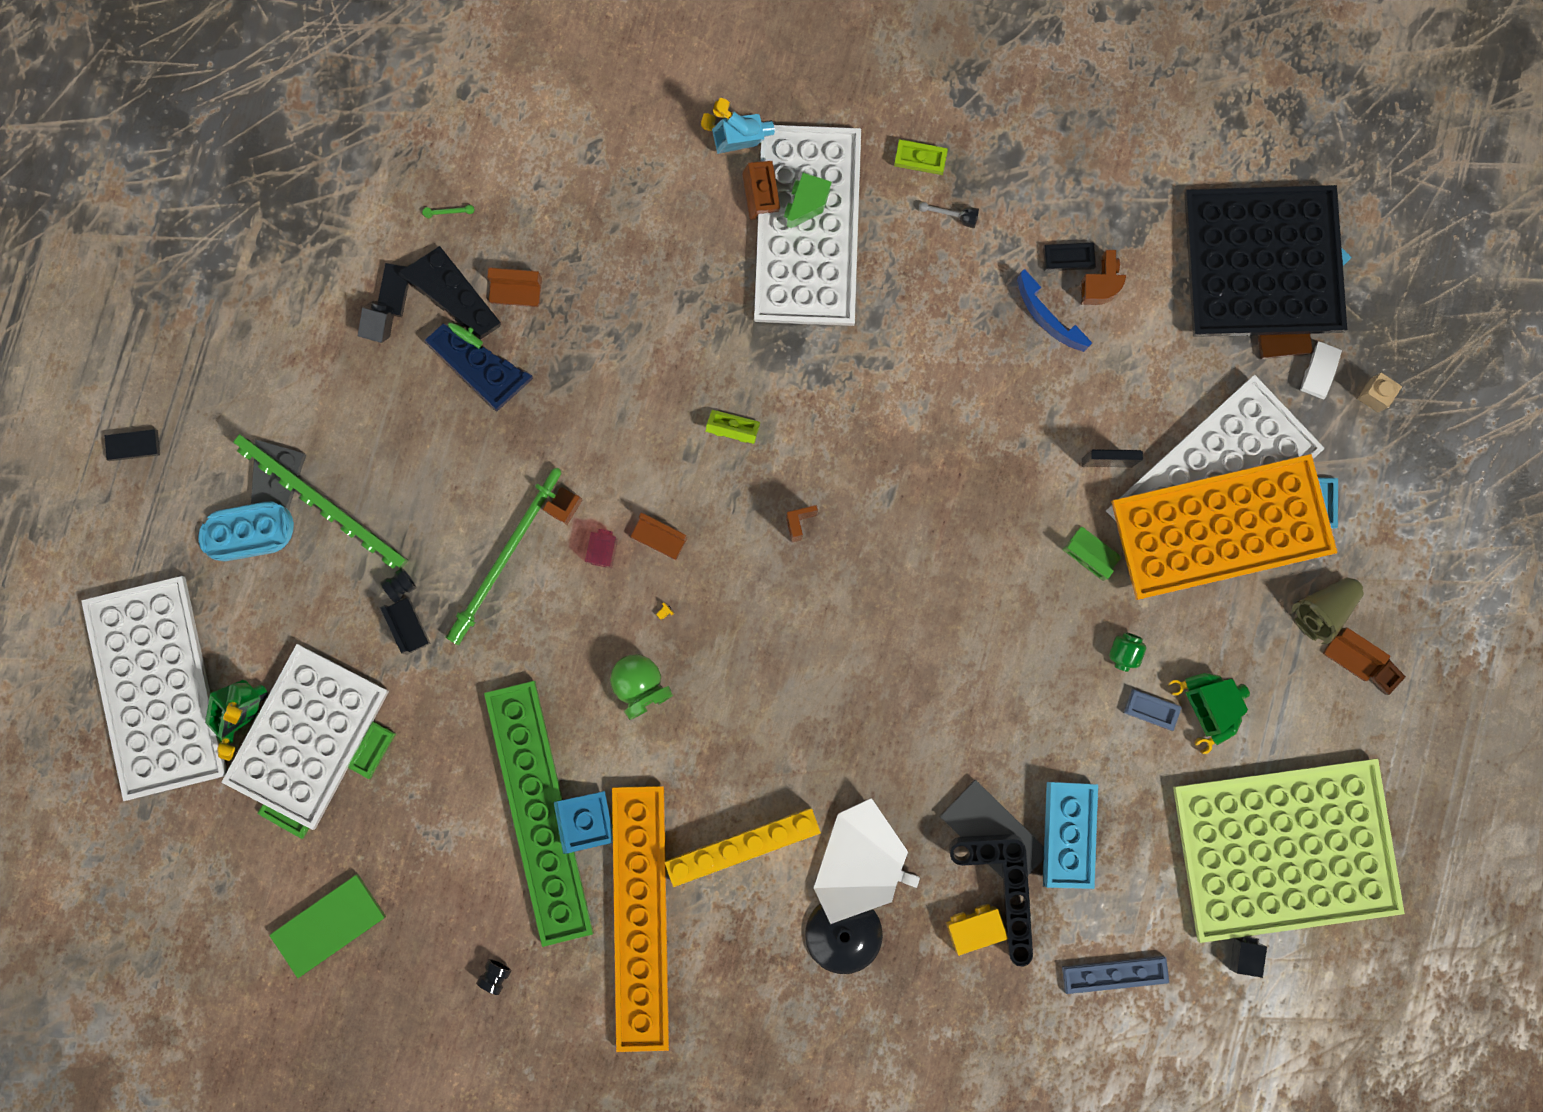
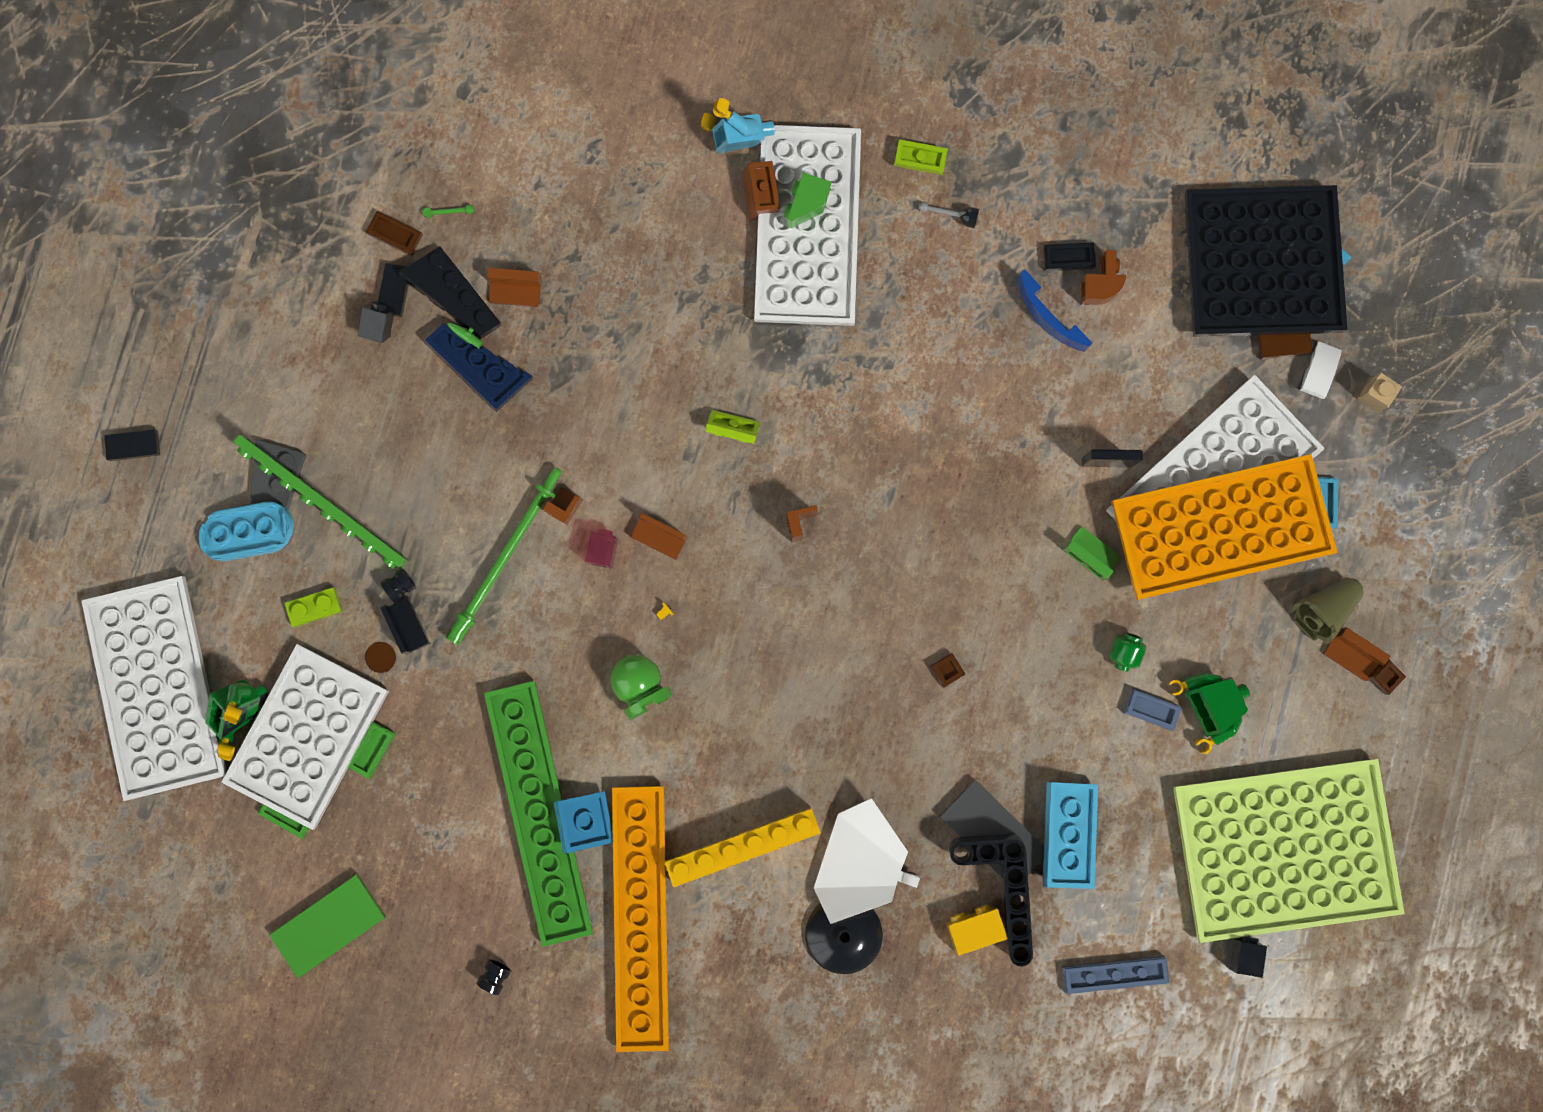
(313, 607): none -> lime plate
(380, 657): none -> reddish brown sticker
(394, 233): none -> reddish brown tile
(947, 670): none -> reddish brown tile

